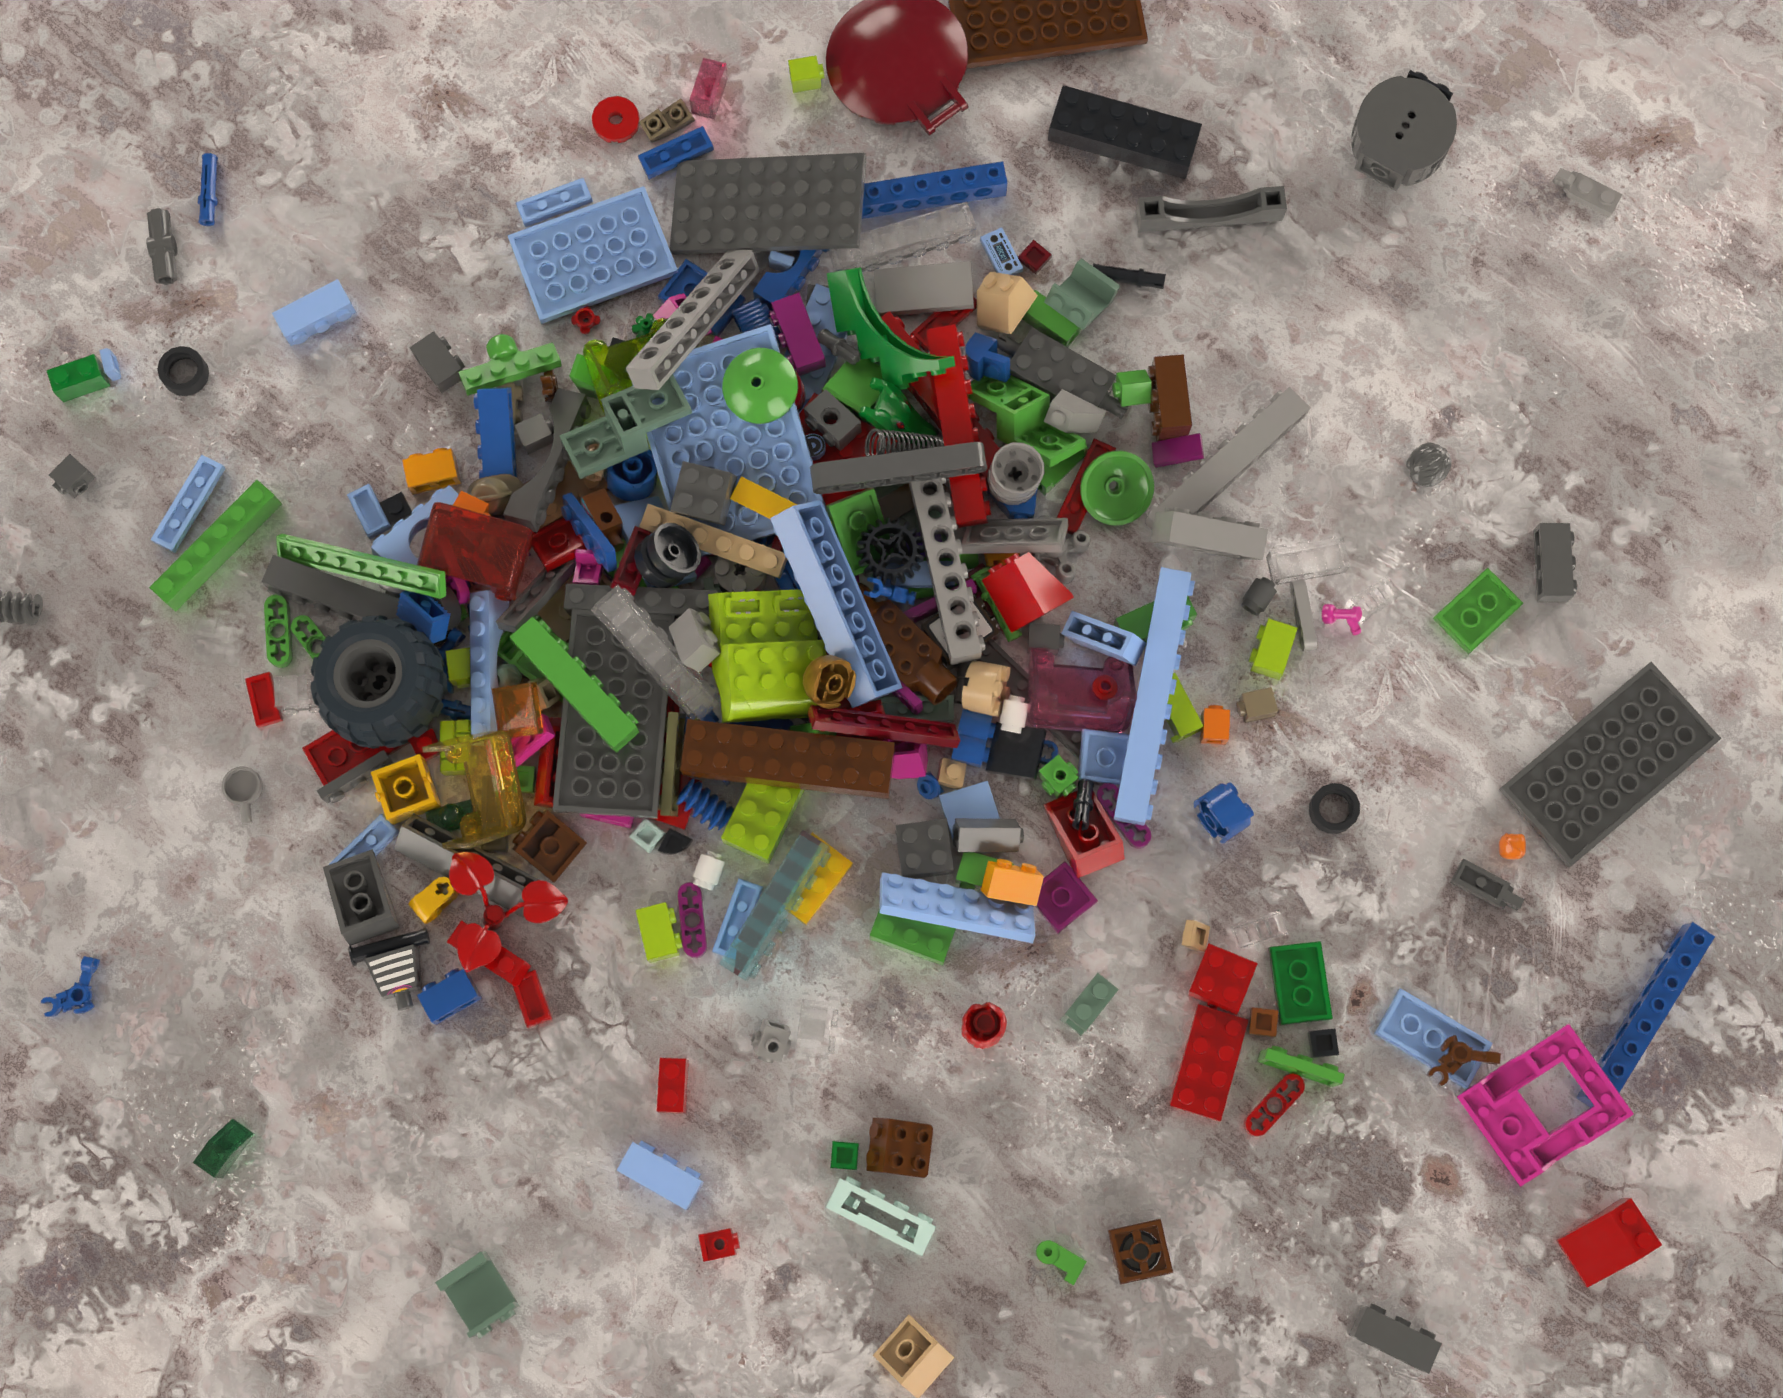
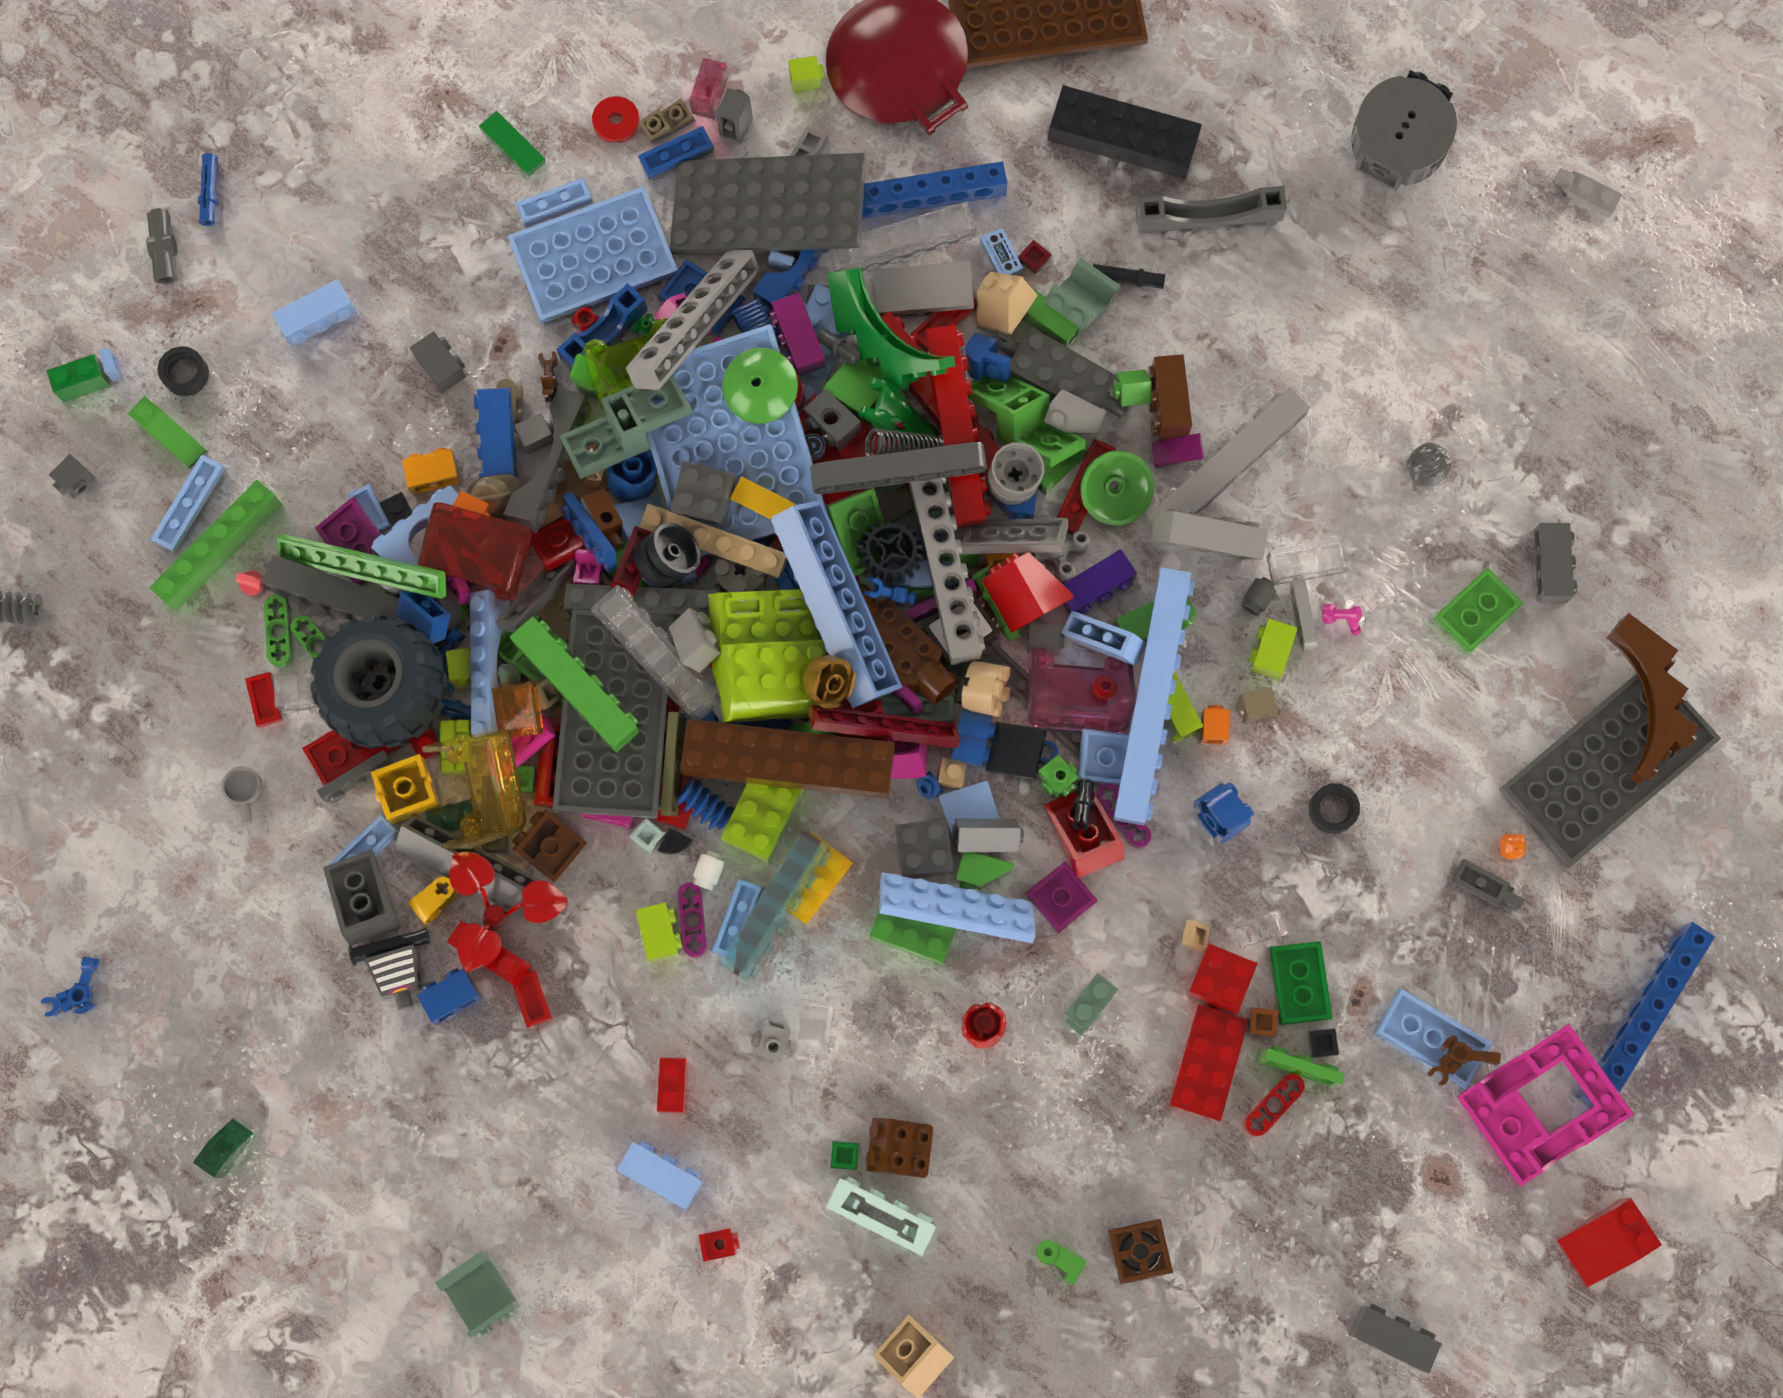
(166, 432): none -> bright green slope
(250, 582): none -> coral plate
(349, 529): none -> magenta tile
(508, 364): bright green plate -> none
(512, 143): none -> green tile
(619, 316): none -> blue arch
(734, 115): none -> dark grey brick
(810, 143): none -> light grey tile
(1012, 882): light orange brick -> none
(1014, 714): white brick -> none
(1100, 583): none -> dark purple brick
(1664, 694): none -> reddish brown arch

